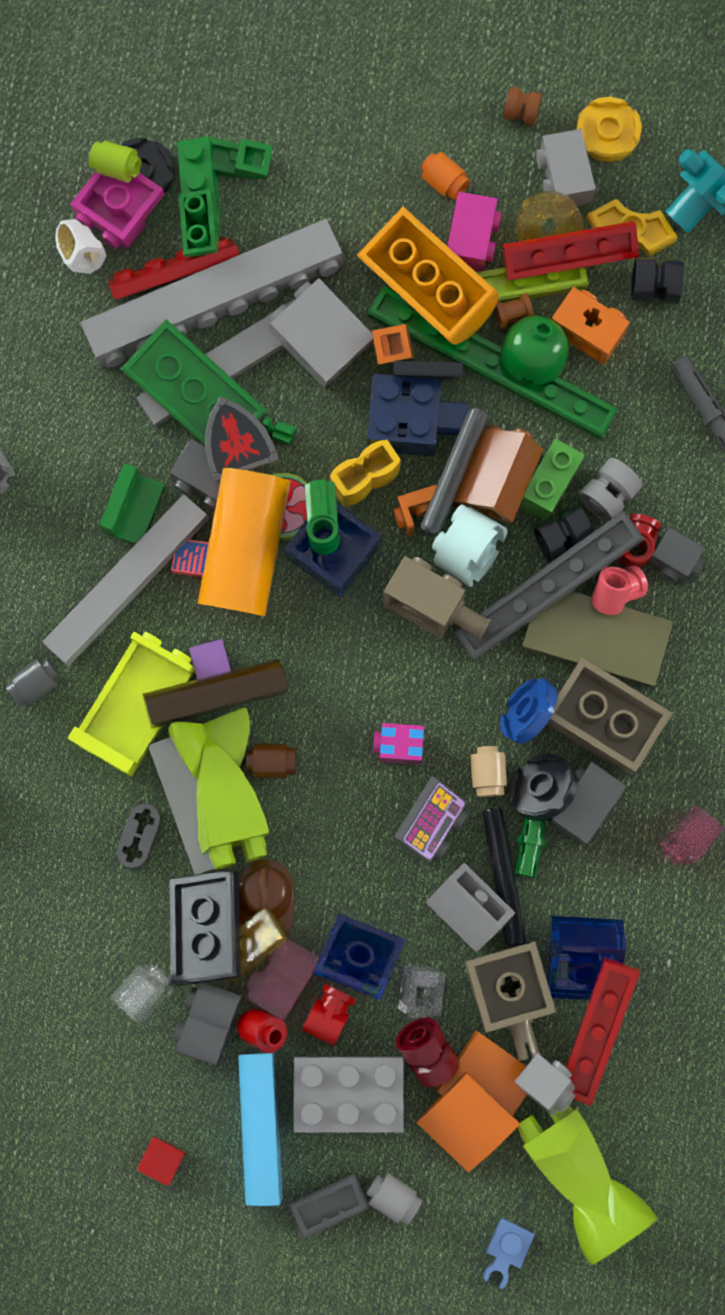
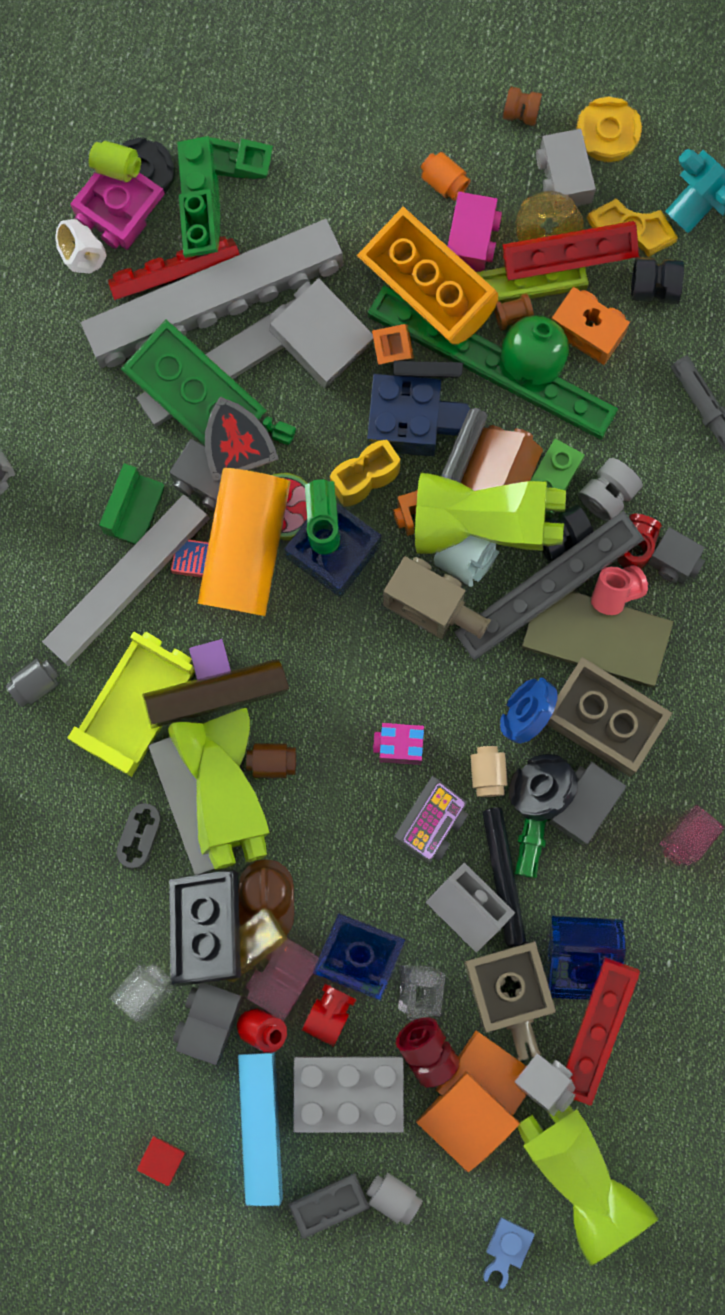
(500, 514): none -> lime hips

